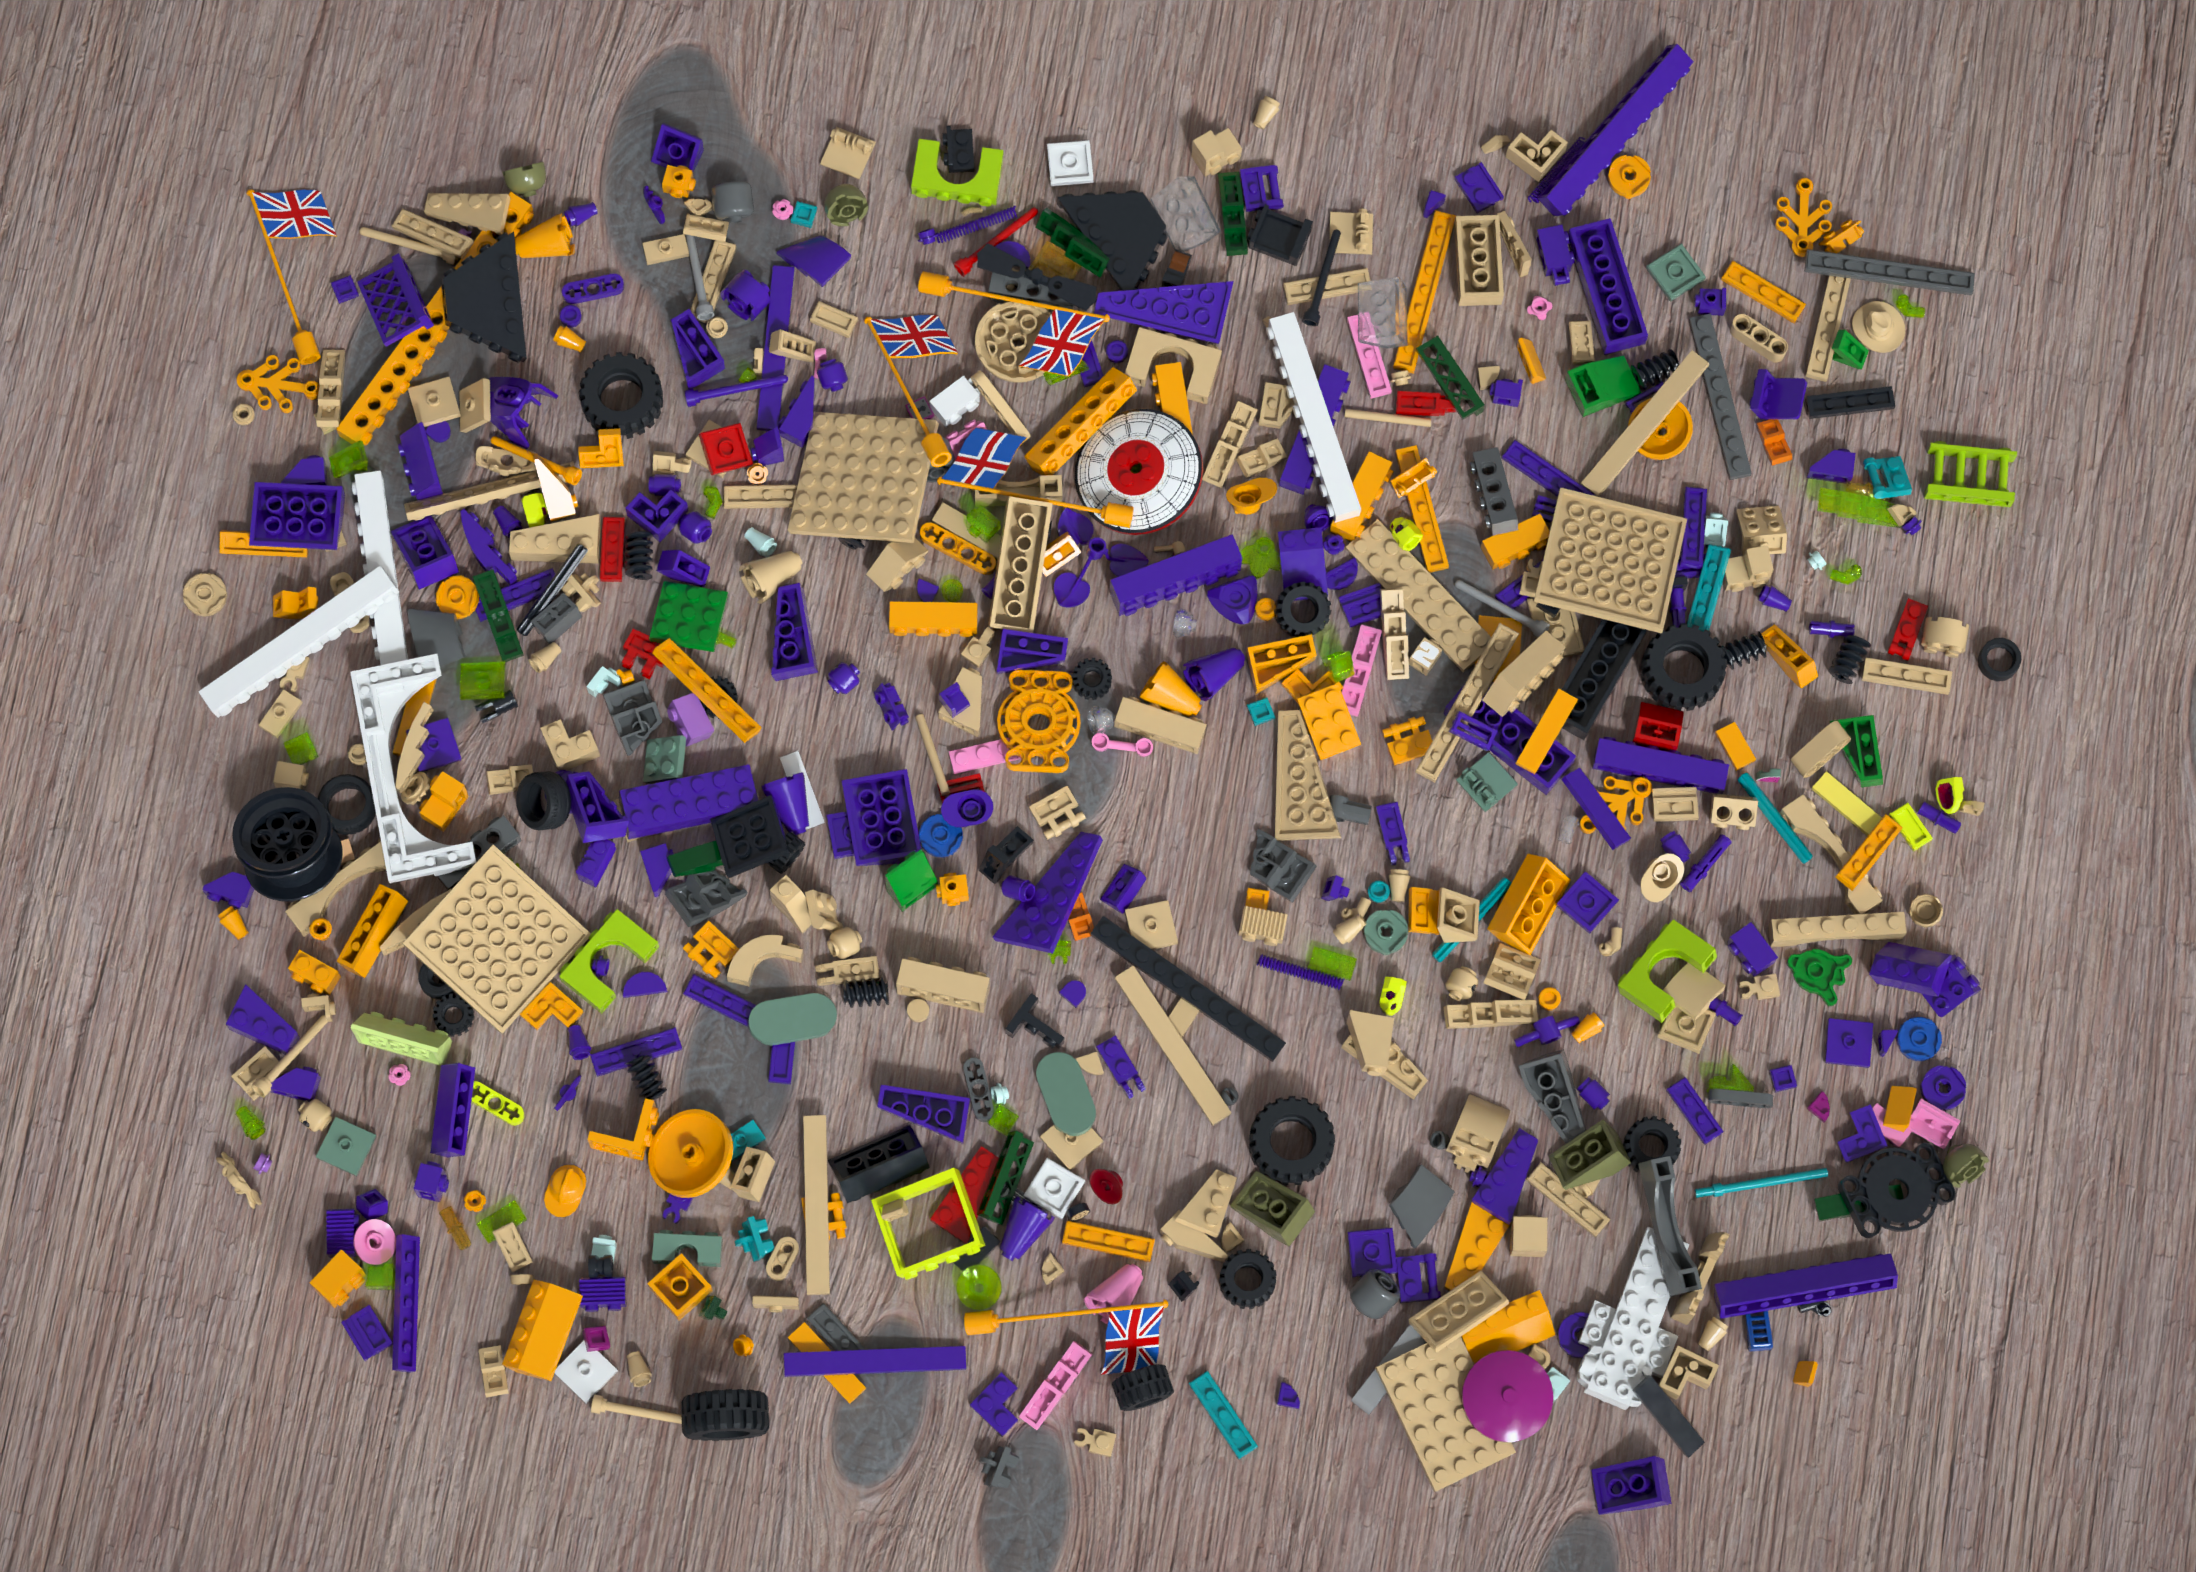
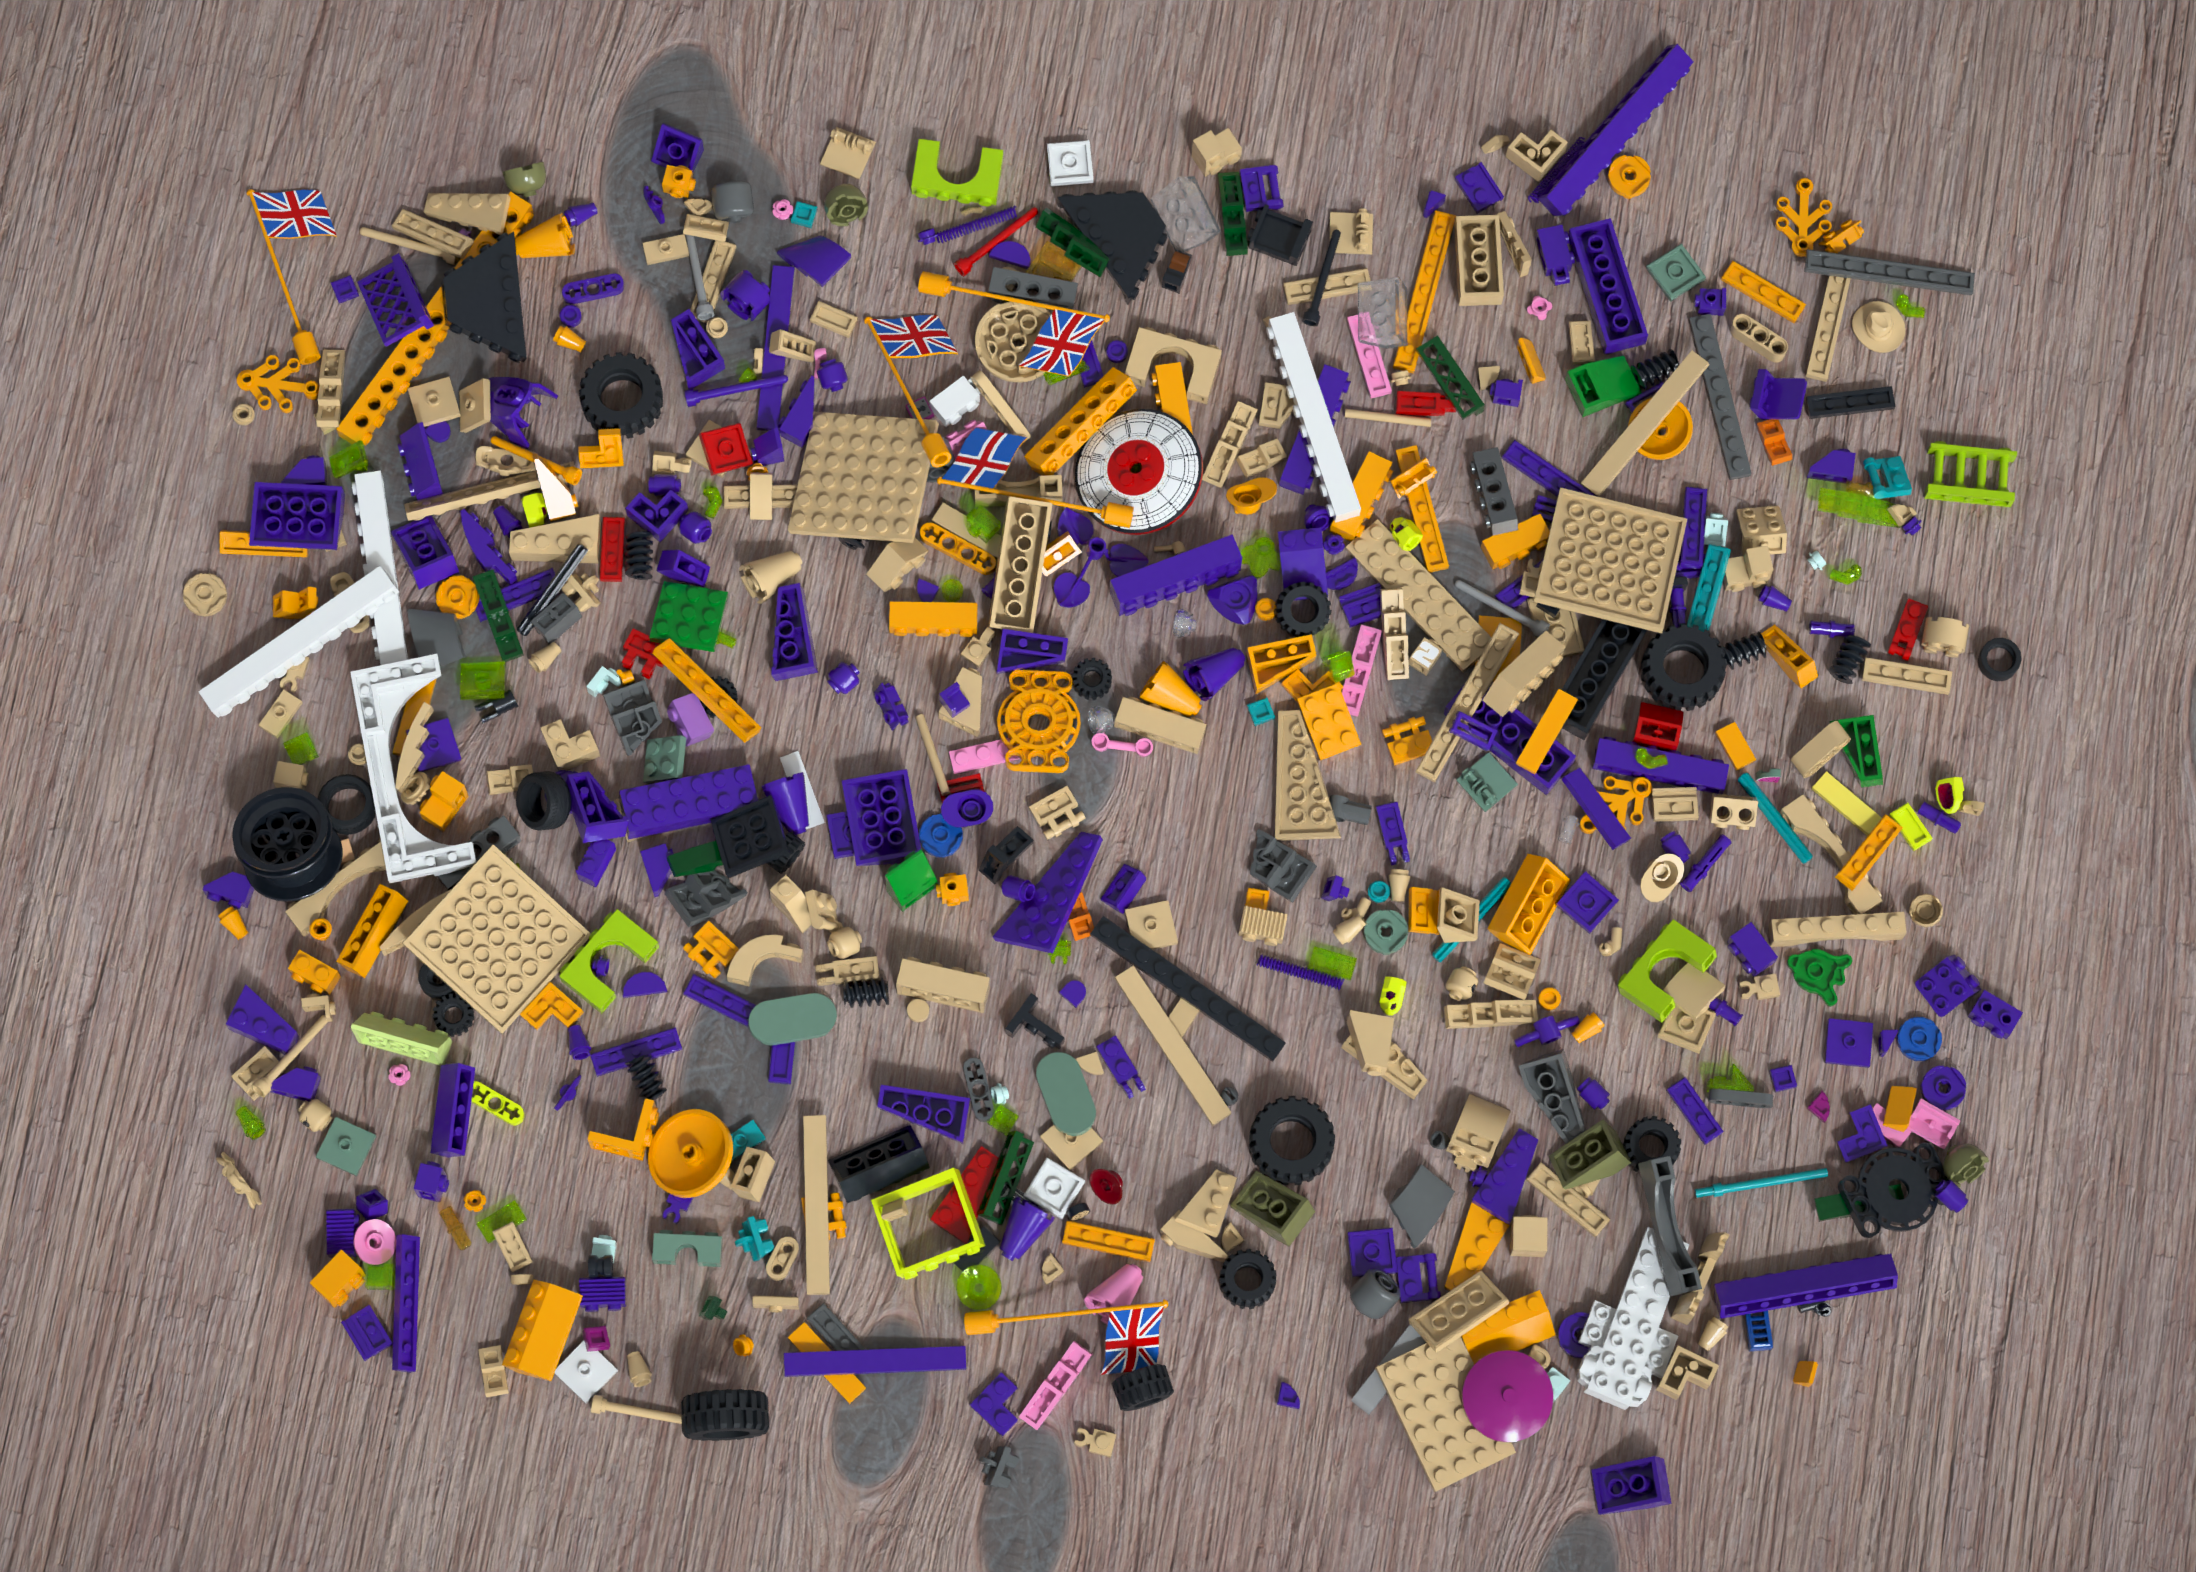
(262, 1163): medium lavender plate -> none
(565, 1190): light orange piece -> none
(680, 1287): light orange brick -> none
(761, 496): none -> tan slope
(761, 542): light aqua cone -> none
(960, 150): black bracket -> none
(1072, 291): black piece -> none
(1183, 310): dark purple wing -> none
(1183, 1285): black tile -> none
(1223, 1415): teal tile -> none
(1266, 111): tan cone -> none
(1648, 761): none -> clear neon green arm
(1668, 1416): black tile -> none
(1849, 350): green slope -> none
(1910, 968): dark purple slope -> none
(1951, 1195): none -> dark purple brick
(1994, 1015): none -> dark purple brick

